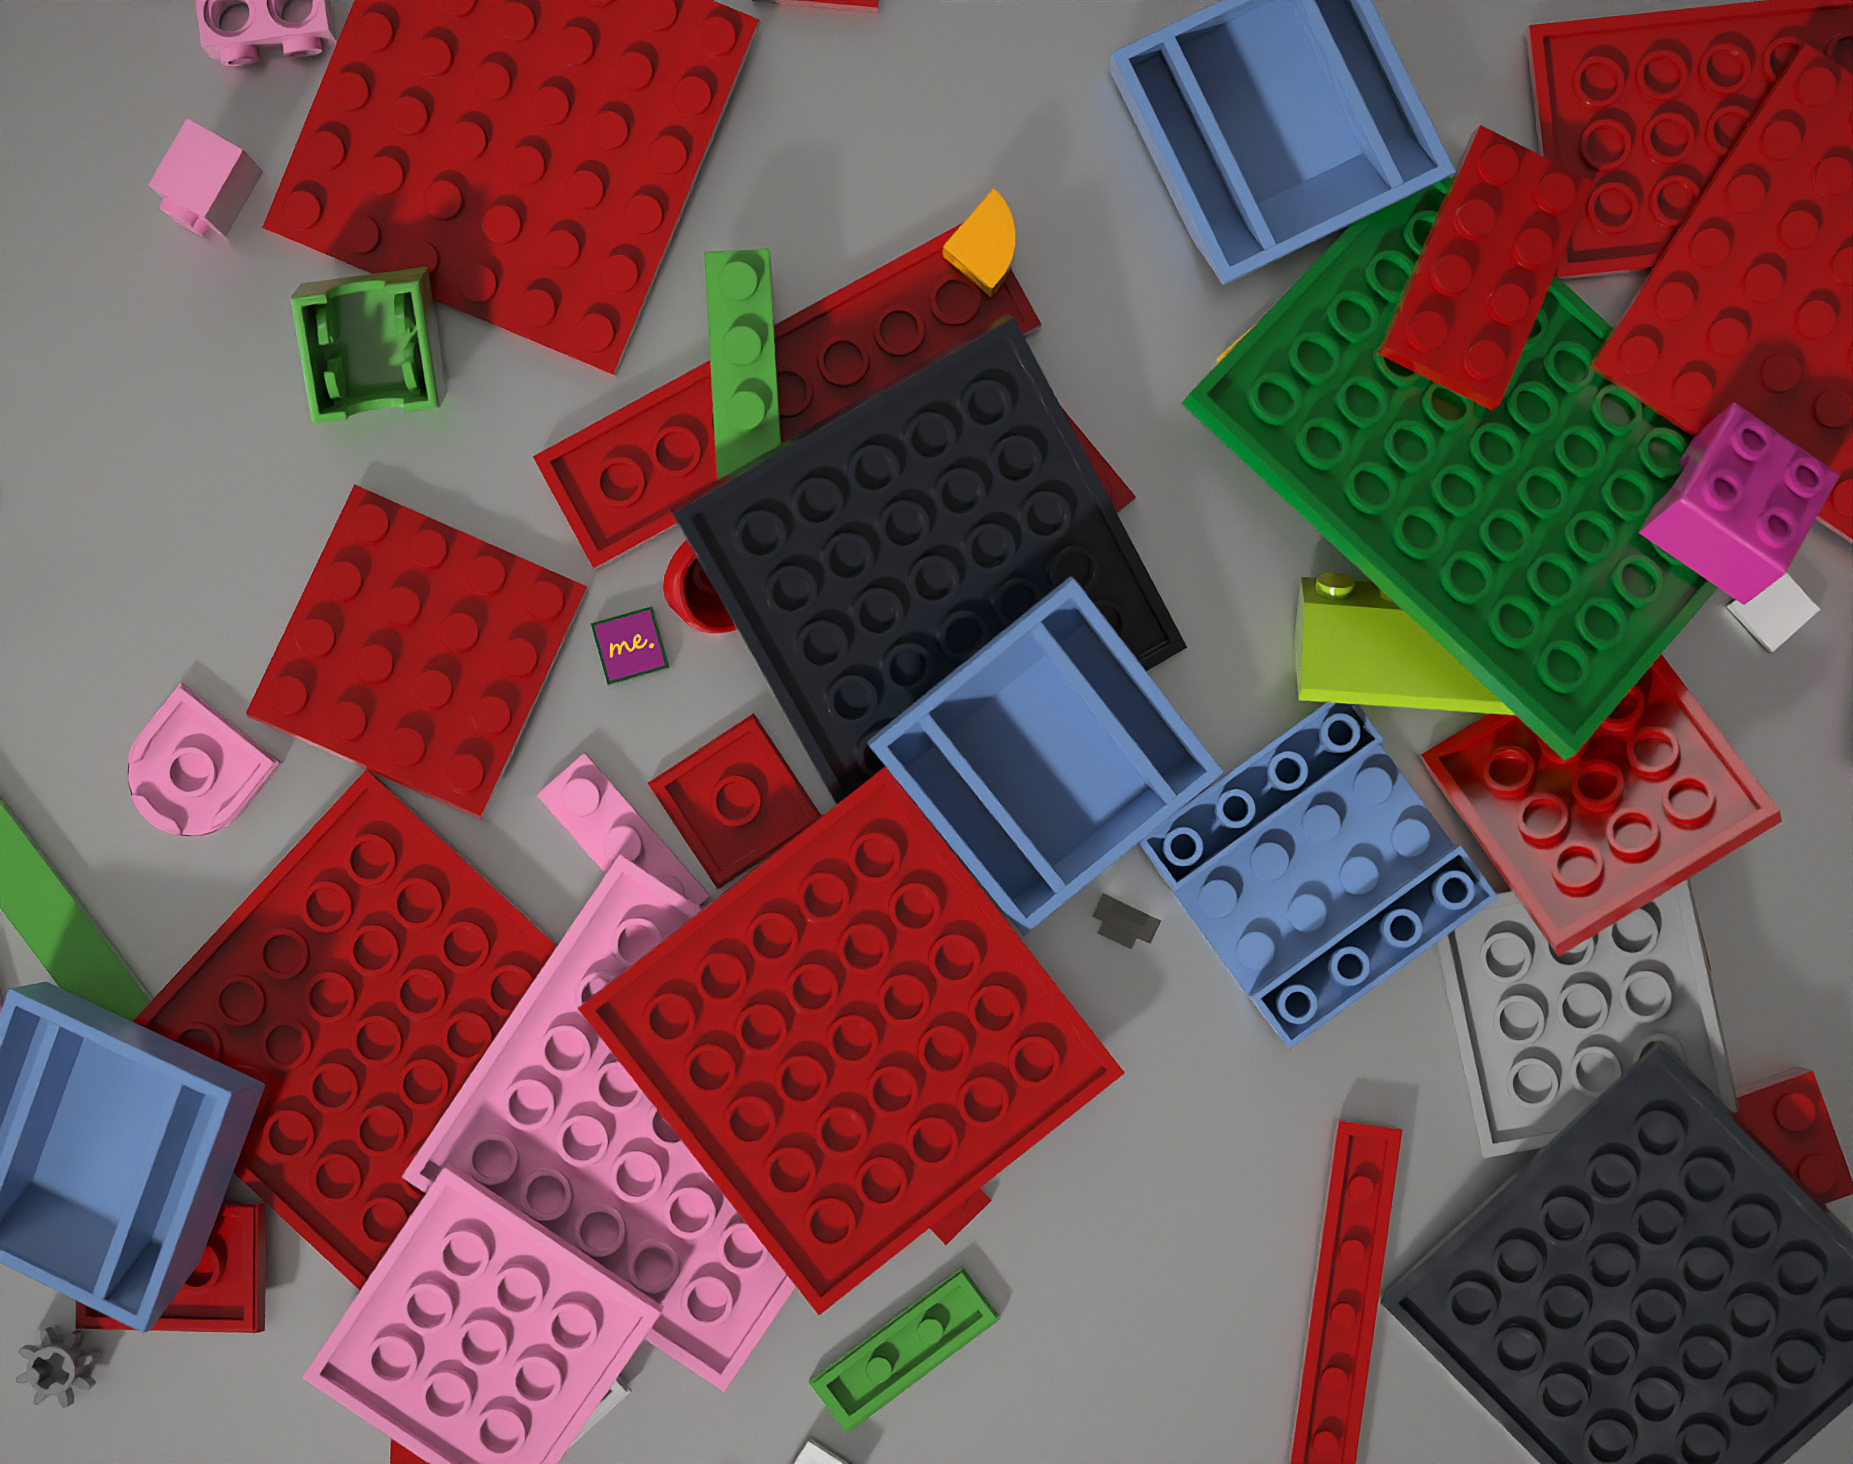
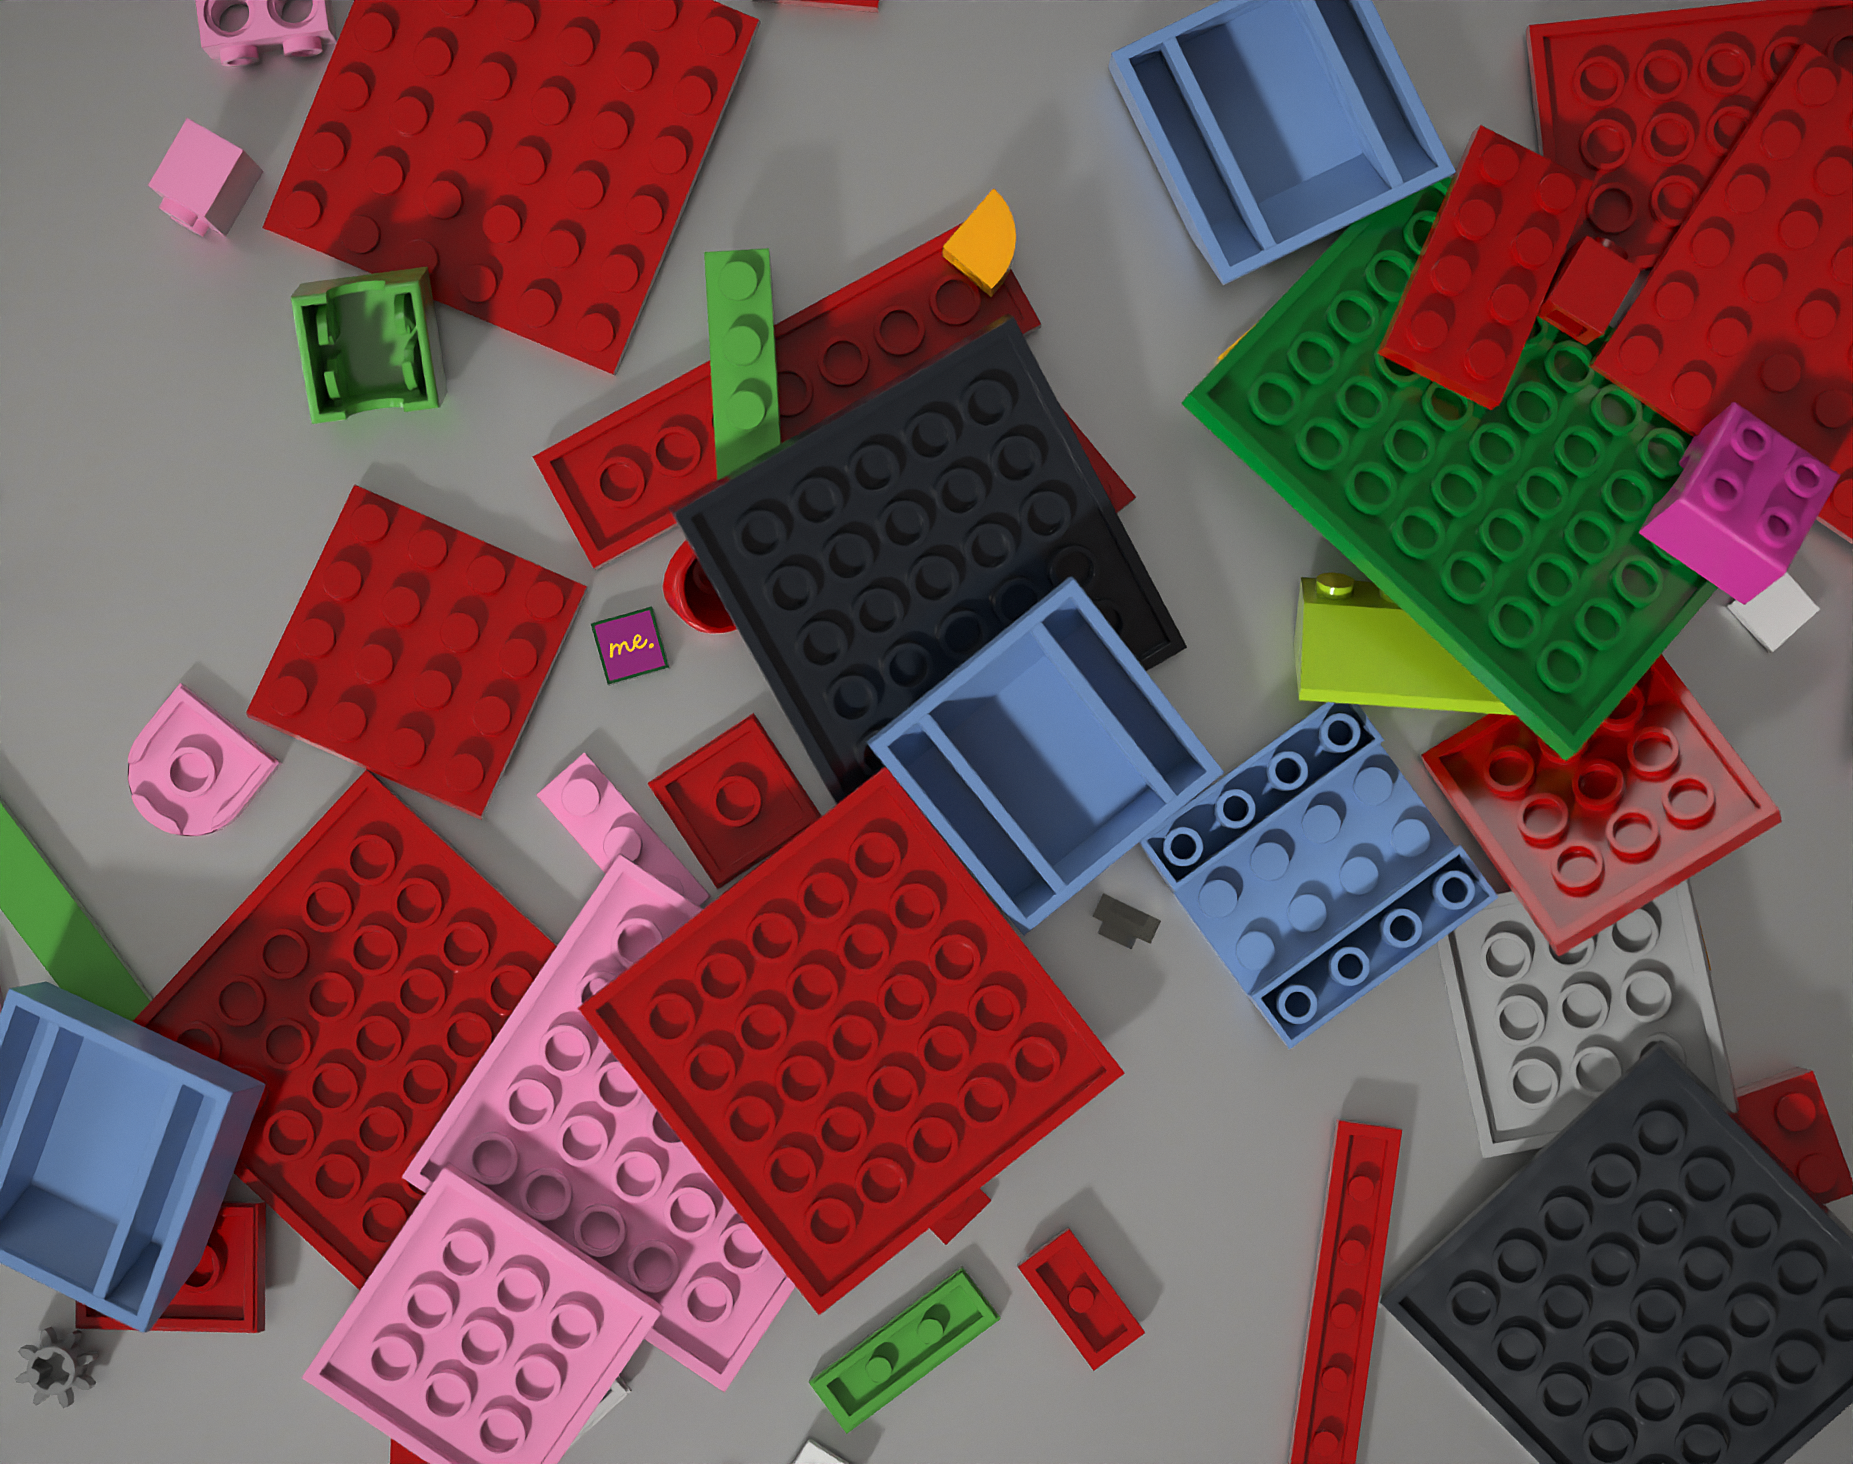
(1081, 1298): none -> red plate
(1588, 288): none -> red brick

